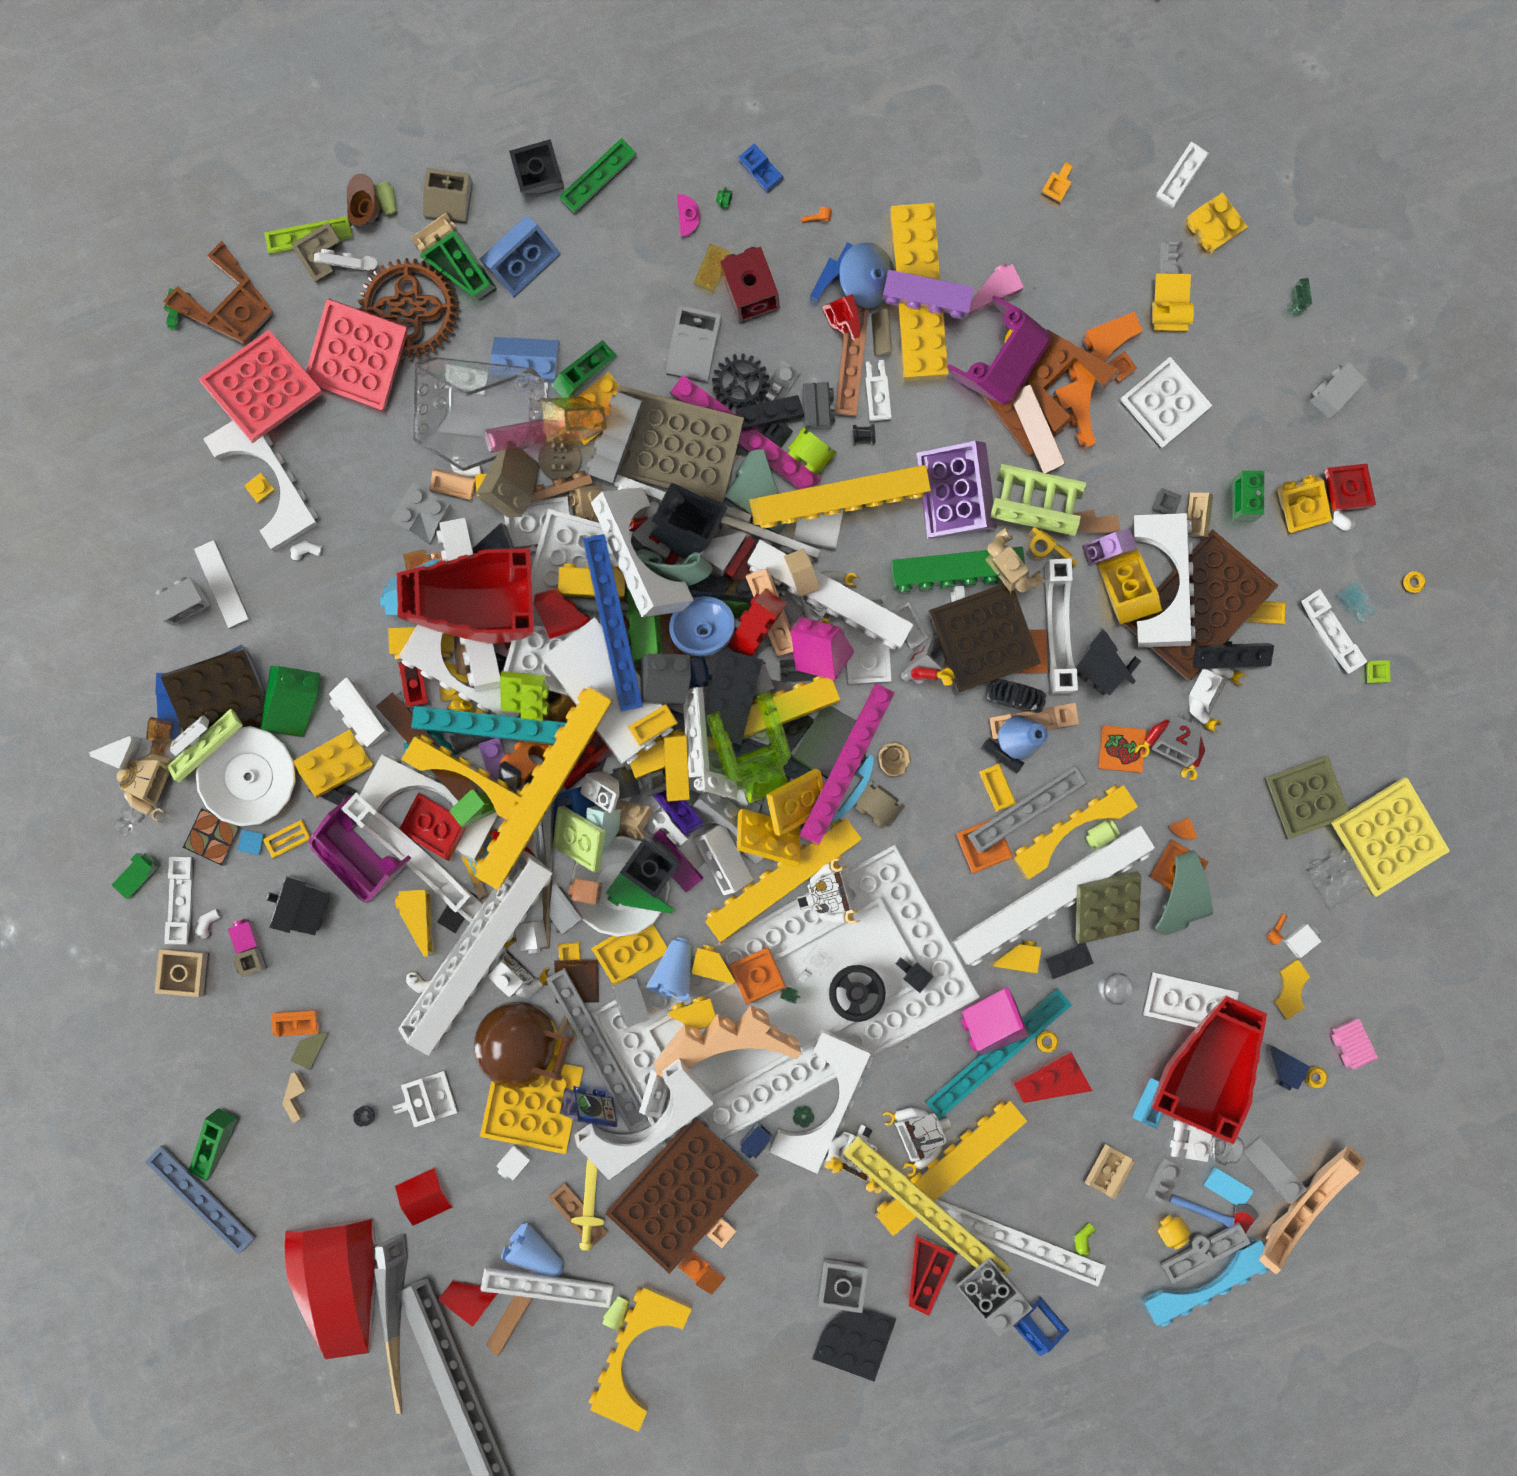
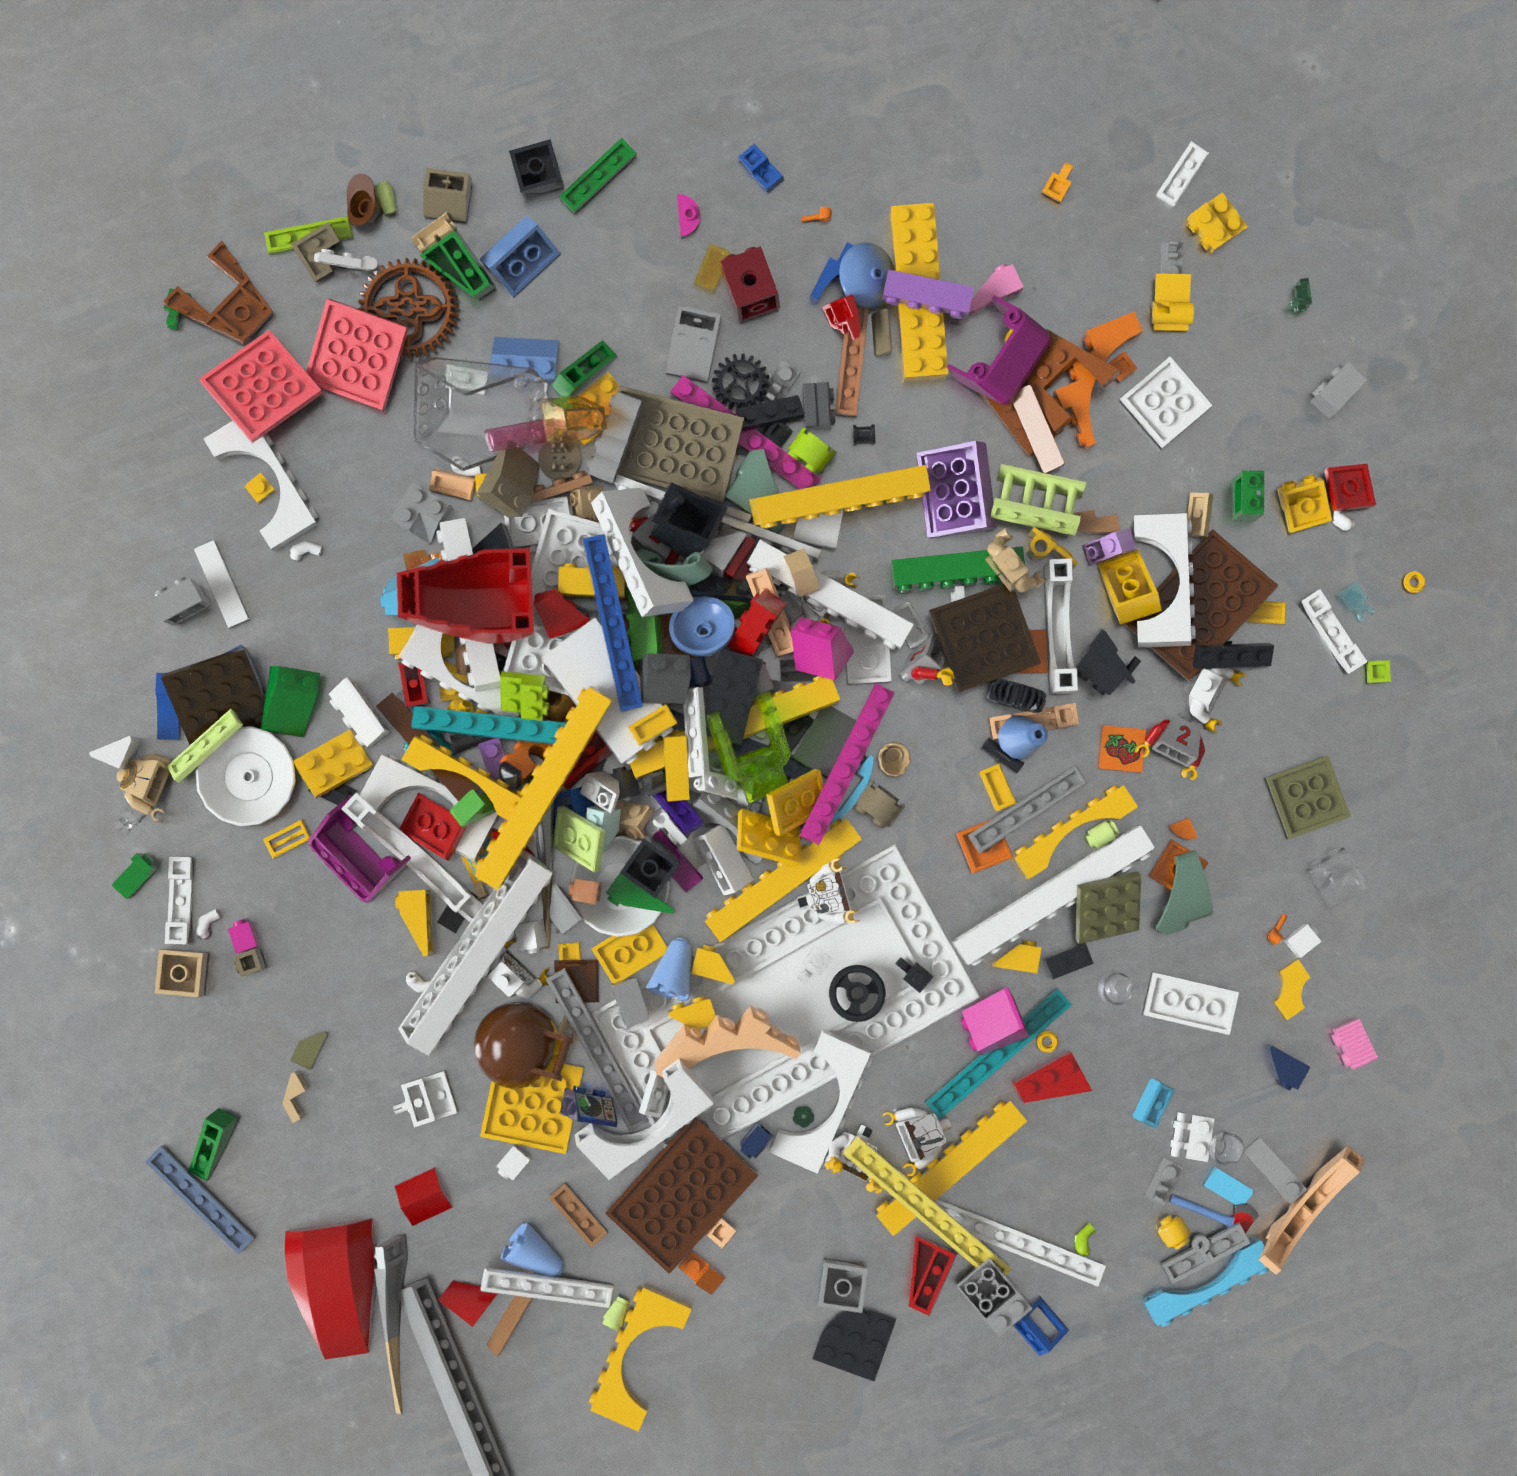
(159, 733): clear orange plate -> none
(190, 735): white plate -> none
(211, 837): tile -> none
(251, 842): dark azure tile -> none
(295, 1023): orange hinge -> none
(298, 907): black piece -> none
(371, 1116): black bush -> none
(588, 1220): light yellow sword -> none
(724, 197): green plate -> none
(757, 975): orange tile -> none
(789, 995): clear green plate -> none
(877, 393): white hinge -> none
(1110, 1171): tan bracket -> none
(1167, 502): dark grey plate -> none
(1215, 1071): red windscreen -> none
(1322, 1077): yellow plate -> none
(1390, 836): light yellow plate -> none

